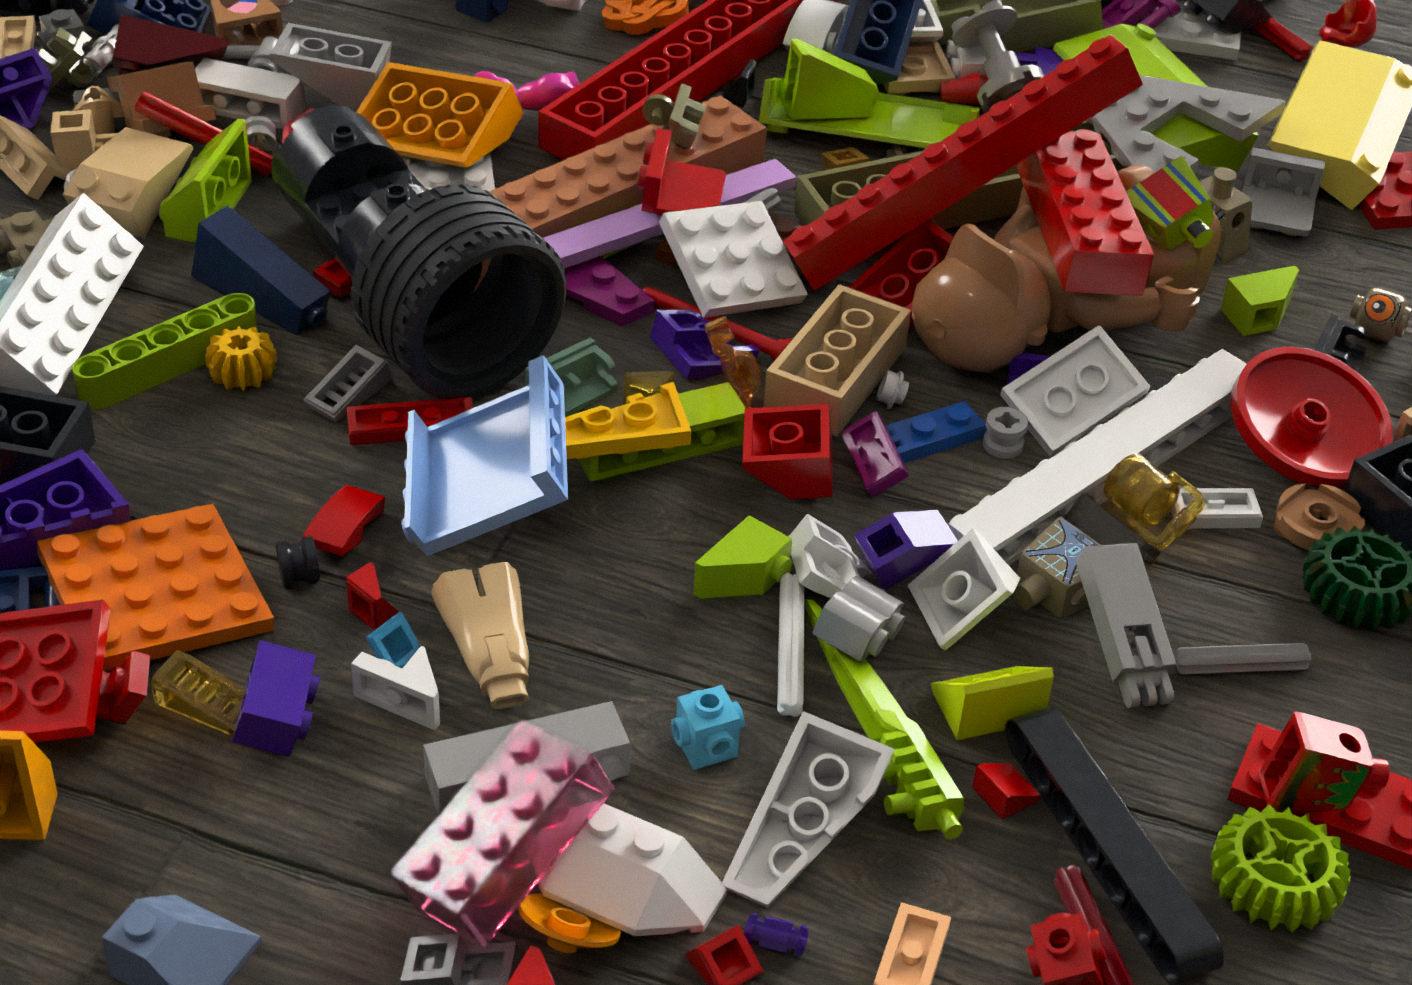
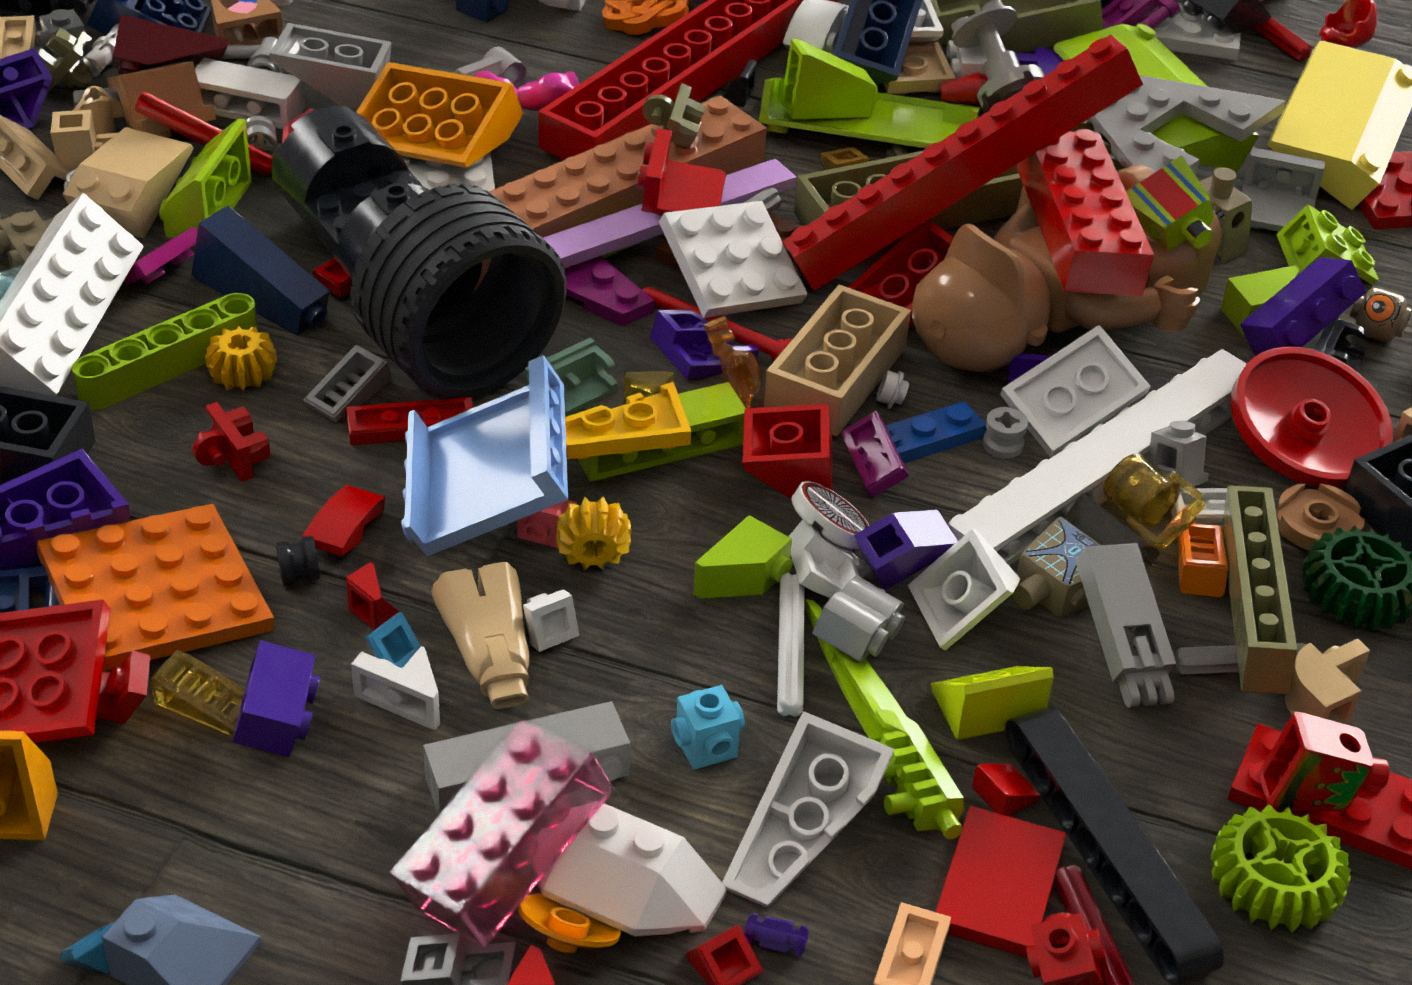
(88, 952): none -> dark azure slope
(174, 250): none -> dark pink plate
(231, 442): none -> red hips
(499, 63): none -> light grey piece
(542, 525): none -> coral bracket
(550, 619): none -> white tile
(593, 533): none -> yellow gear
(830, 511): none -> tile
(1000, 880): none -> red tile
(1179, 450): none -> light grey brick
(1202, 561): none -> orange slope
(1258, 591): none -> olive brick
(1304, 306): none -> dark purple brick
(1320, 235): none -> lime bracket
(1326, 682): none -> tan brick

